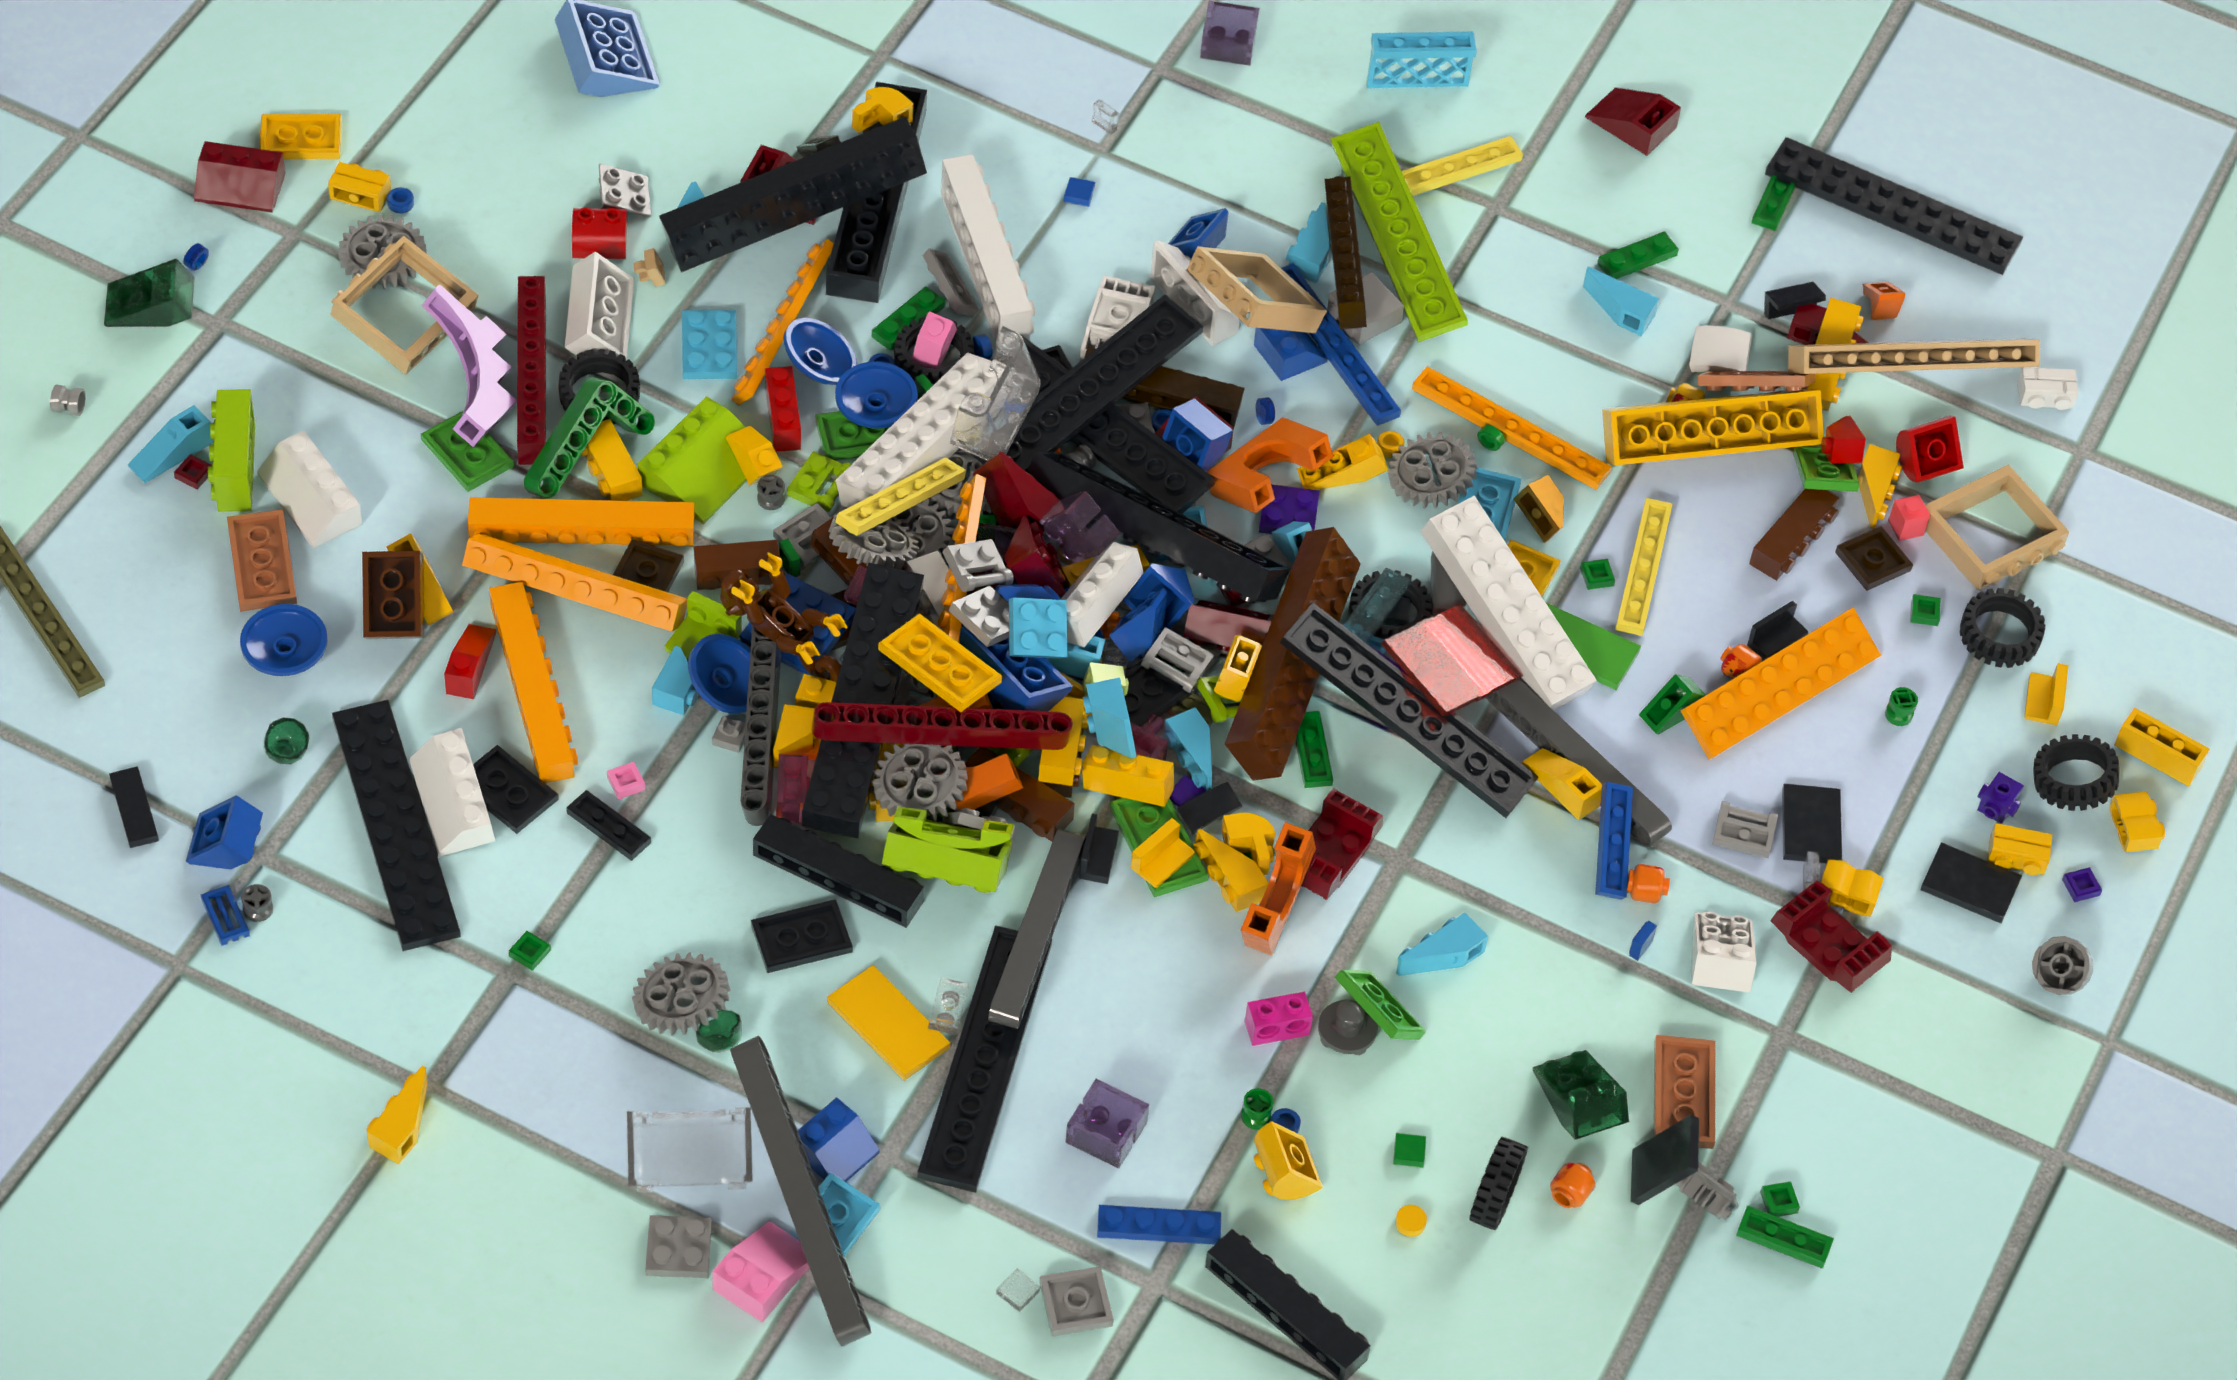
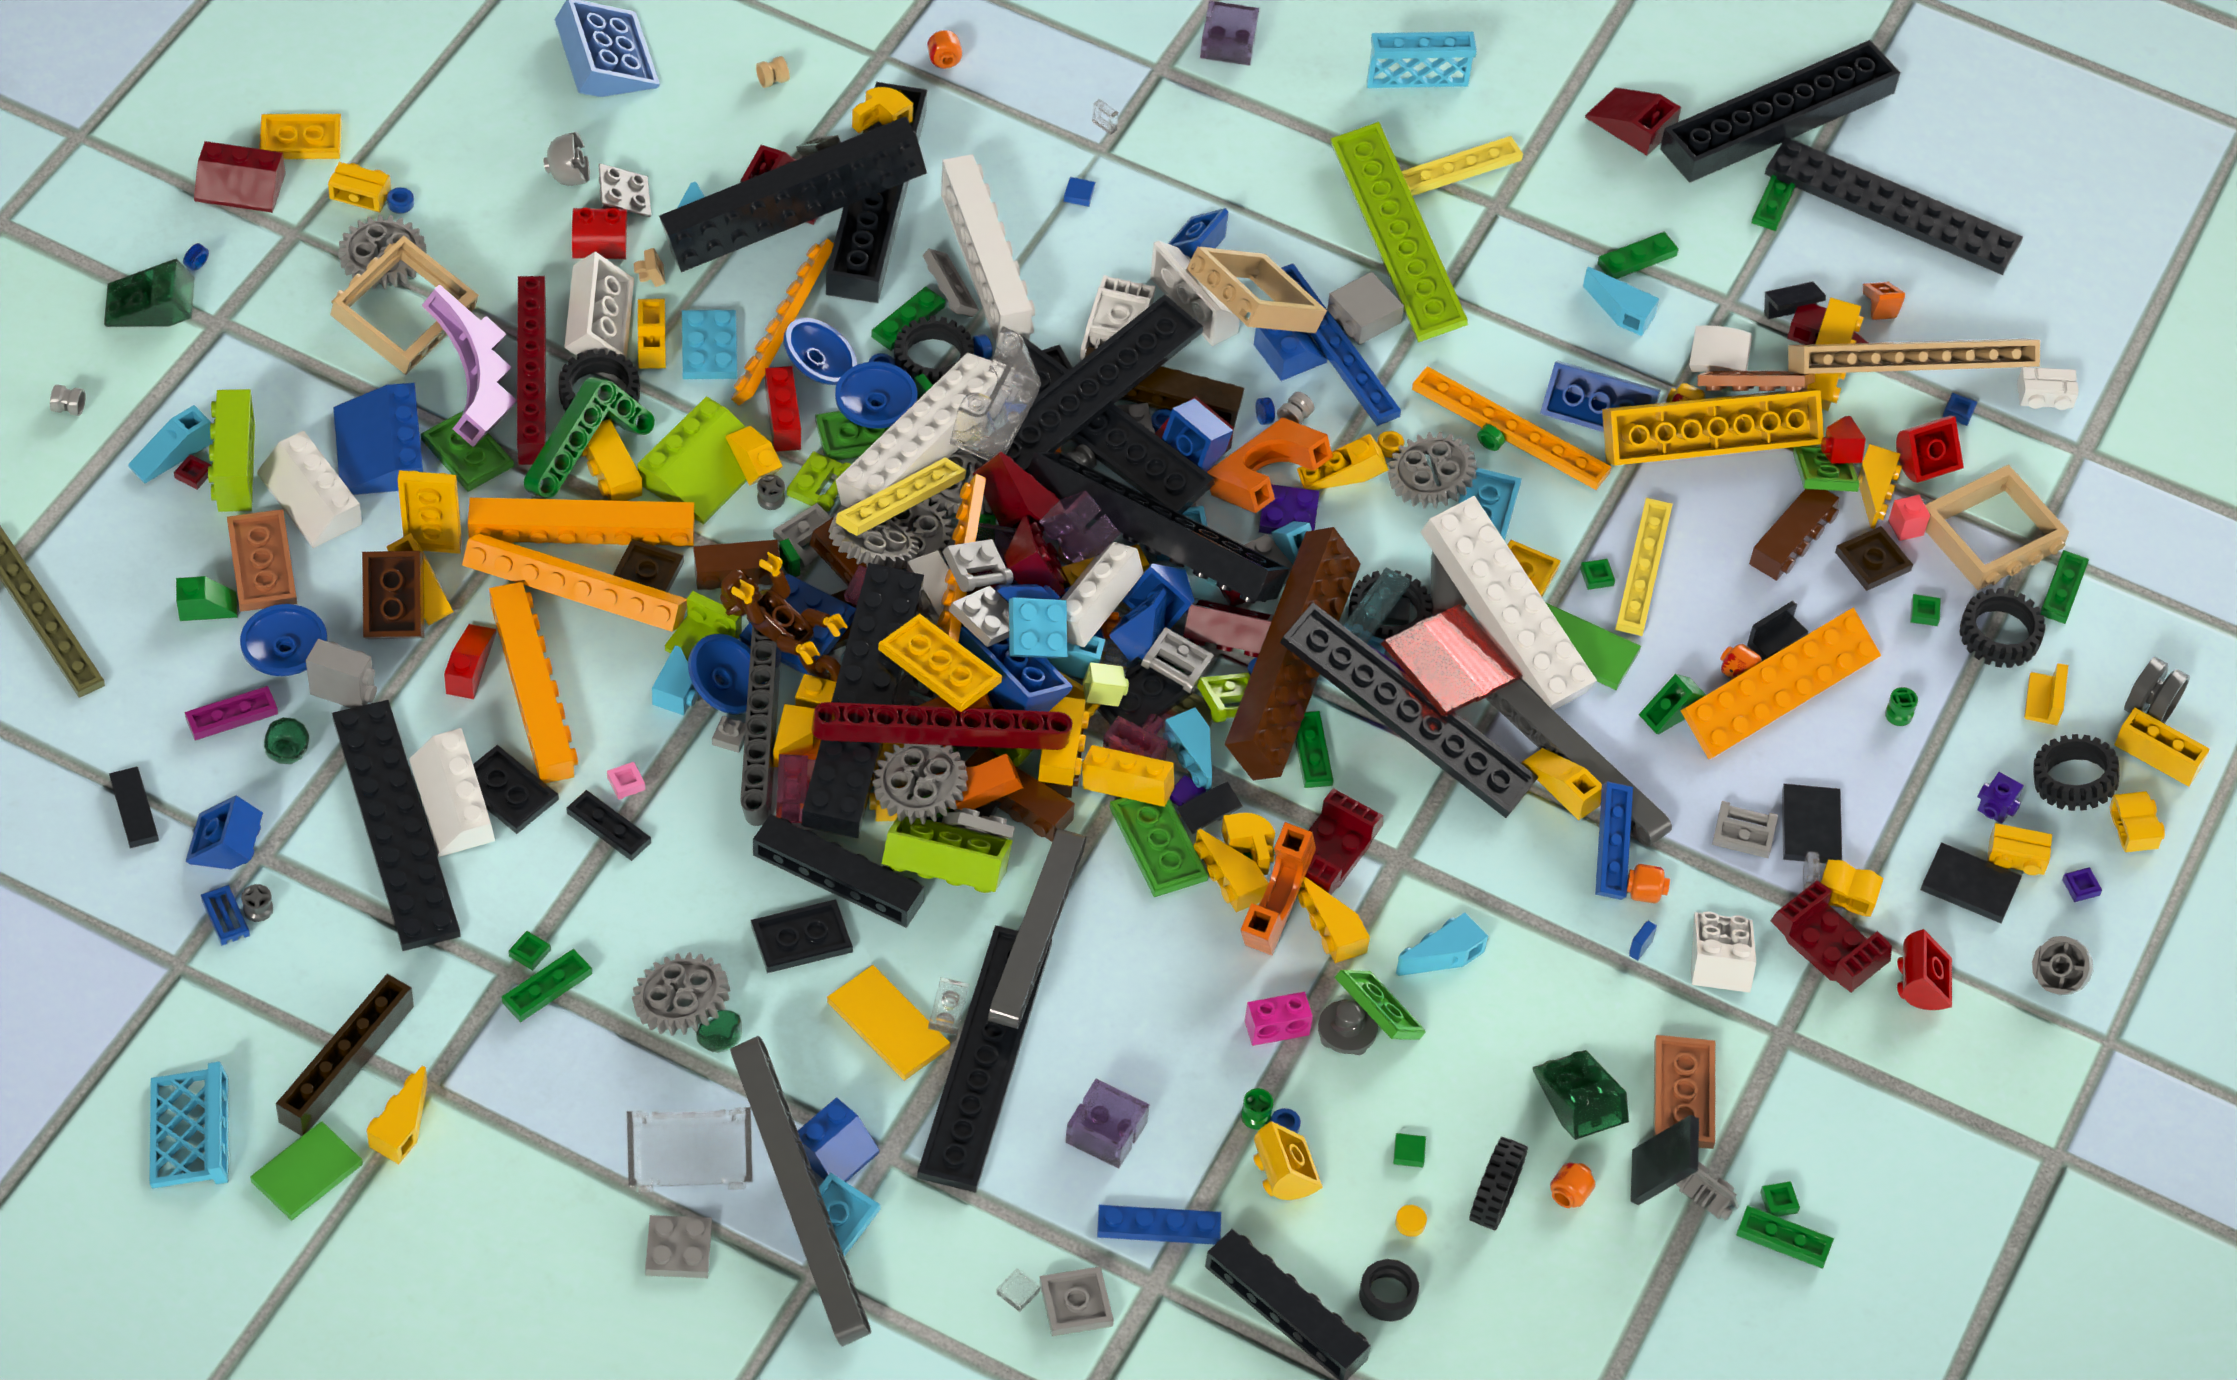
(204, 599): none -> green slope
(215, 1128): none -> medium azure fence
(231, 713): none -> magenta plate
(306, 1170): none -> bright green tile
(340, 674): none -> light grey brick
(344, 1055): none -> dark brown brick
(378, 438): none -> blue slope
(430, 510): none -> yellow plate
(547, 985): none -> green plate
(567, 161): none -> light grey cylinder
(651, 333): none -> yellow slope
(761, 1270): bright pink slope -> none
(772, 72): none -> tan wheel
(933, 341): bright pink slope -> none
(944, 47): none -> orange head
(951, 836): lime slope -> none
(1098, 852): black panel -> none
(1109, 716): medium azure slope -> none
(1161, 854): yellow panel -> none
(1237, 668): yellow brick -> none
(1297, 408): none -> light grey wheel
(1312, 246): medium azure slope -> none
(1338, 925): none -> yellow slope
(1345, 253): dark brown brick -> none
(1390, 1269): none -> black tyre
(1542, 506): pearl gold slope -> none
(1581, 394): none -> blue slope
(1779, 111): none -> black brick
(1925, 973): none -> red brick
(1961, 408): none -> blue tile
(2064, 586): none -> green tile
(2154, 691): none -> dark grey wheel

